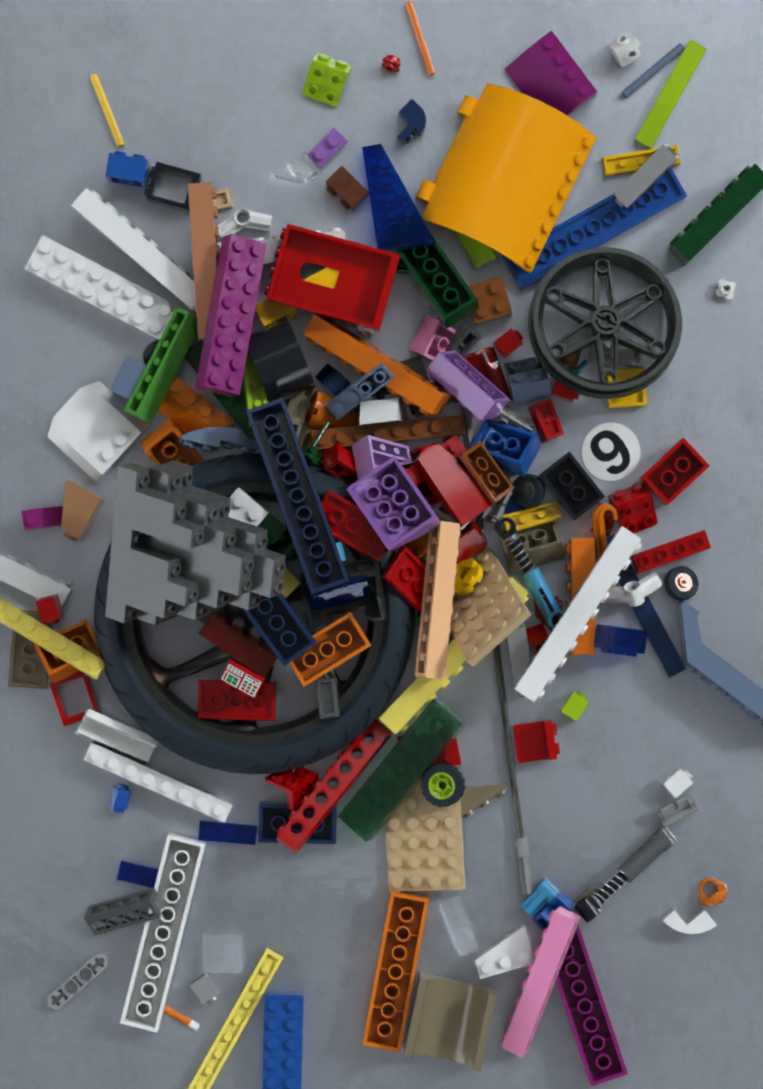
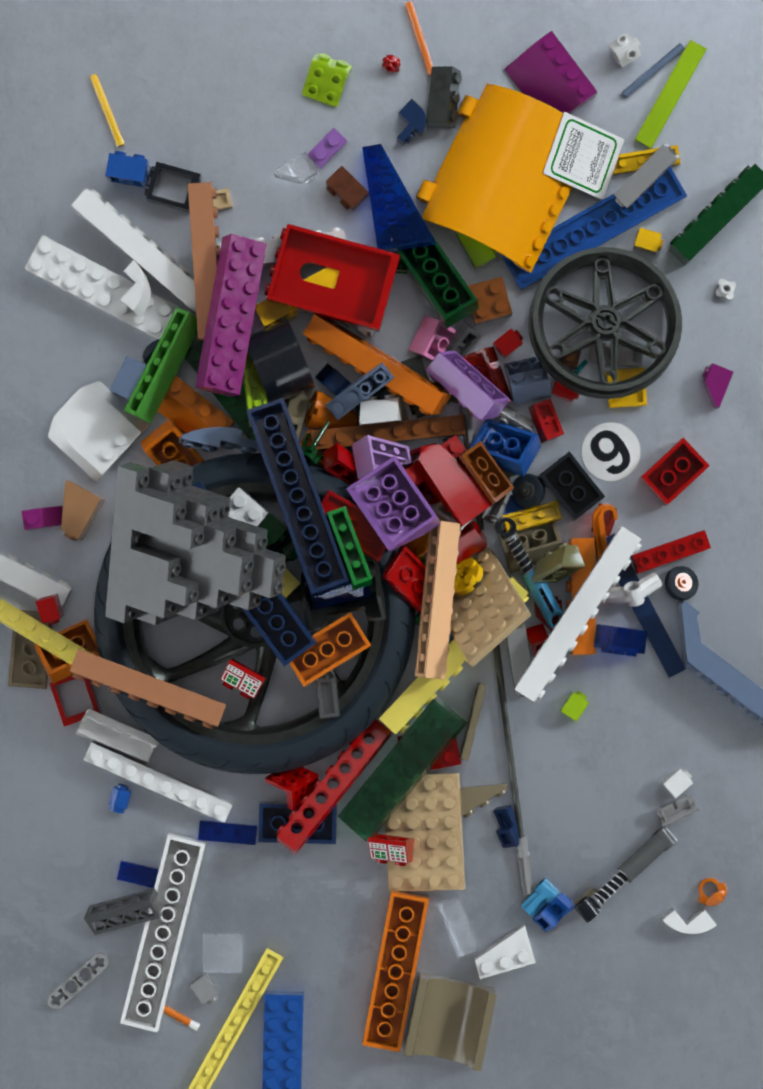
(139, 294): none -> white brick
(148, 688): none -> nougat brick
(225, 704): red tile -> none
(238, 645): clear red brick -> none
(255, 221): white piece -> none
(349, 548): none -> green brick
(391, 848): none -> slope
(443, 97): none -> pearl dark grey brick
(454, 785): black wheel -> none
(472, 721): none -> dark tan tile
(508, 828): none -> dark blue slope
(535, 741): red bracket -> none
(540, 981): bright pink brick -> none
(558, 564): none -> olive slope
(583, 156): none -> white sticker
(588, 1015): magenta brick -> none
(634, 507): red bracket -> none
(648, 241): none -> yellow brick
(716, 383): none -> magenta slope

